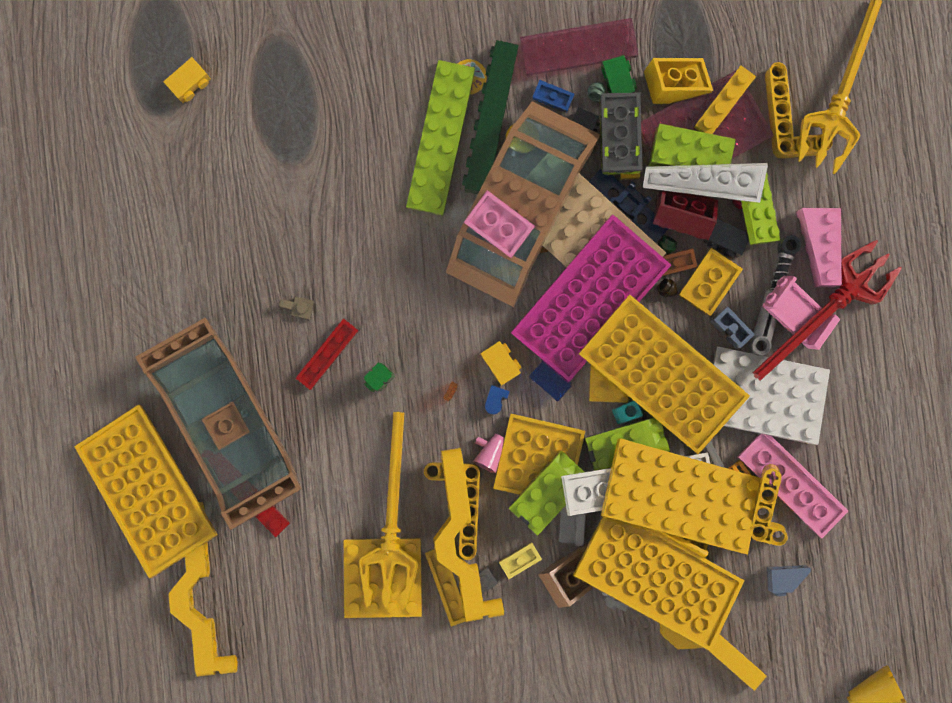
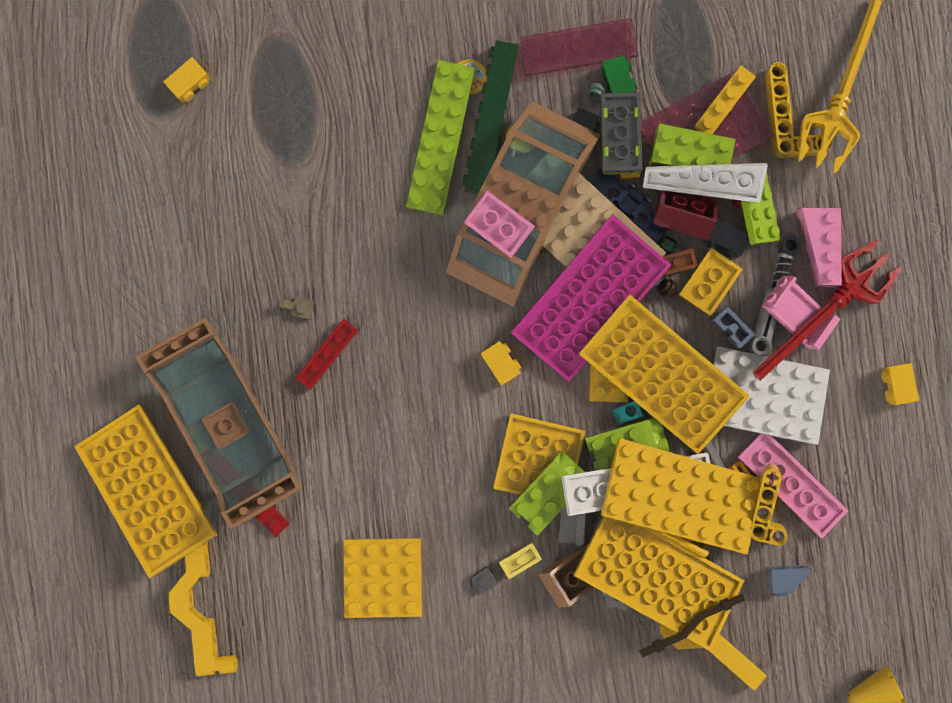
(377, 379): green brick -> none
(389, 553): yellow piece -> none
(447, 589): yellow plate -> none
(450, 391): clear orange tile -> none
(459, 514): yellow beam -> none
(474, 482): yellow beam -> none
(490, 454): bright pink piece -> none
(493, 402): blue leg -> none
(550, 380): clear blue hinge -> none
(553, 96): blue plate -> none
(676, 79): yellow slope -> none
(723, 605): none -> dark brown bar
(900, 384): none -> yellow brick

